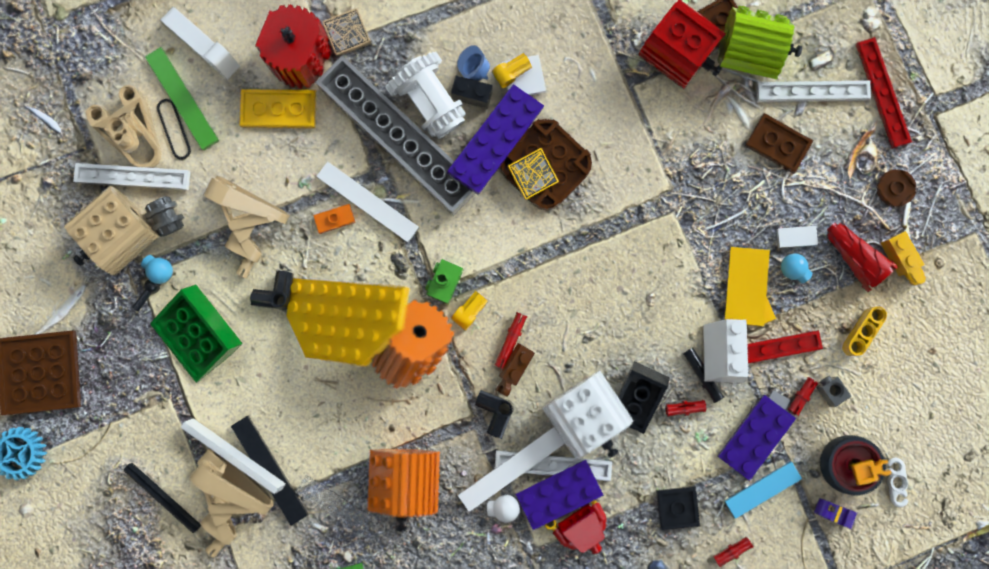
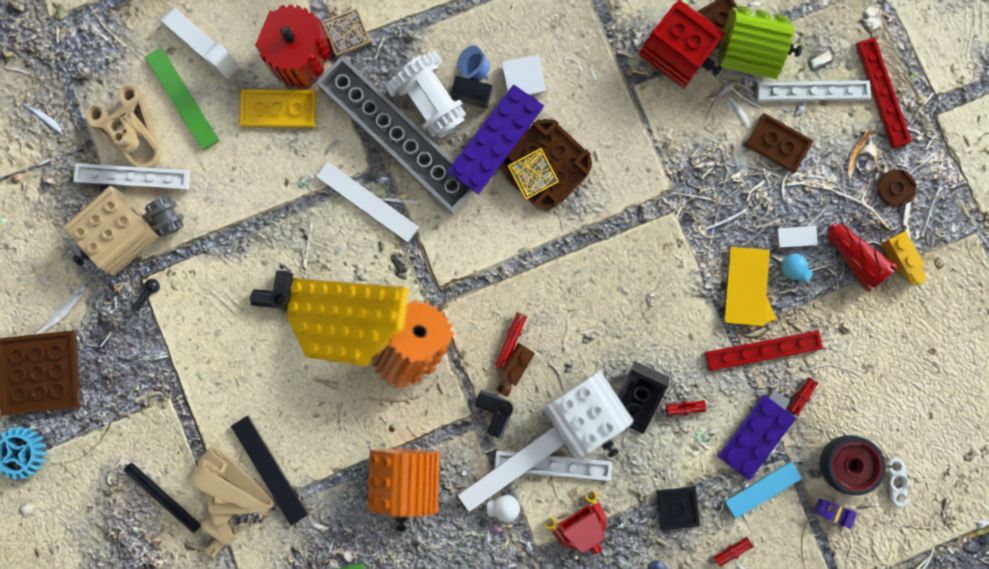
(157, 269): medium azure piece -> none
(166, 132): black piece -> none
(195, 332): green slope -> none
(233, 456): white tile -> none
(258, 212): tan connector -> none
(334, 218): orange plate -> none
(444, 281): bright green brick -> none
(467, 313): yellow piece -> none
(508, 72): yellow piece -> none
(559, 494): dark purple plate -> none
(698, 367): black pin -> none
(725, 351): white slope -> none
(841, 394): dark grey brick -> none
(867, 472): light orange plate -> none
(872, 326): yellow beam -> none

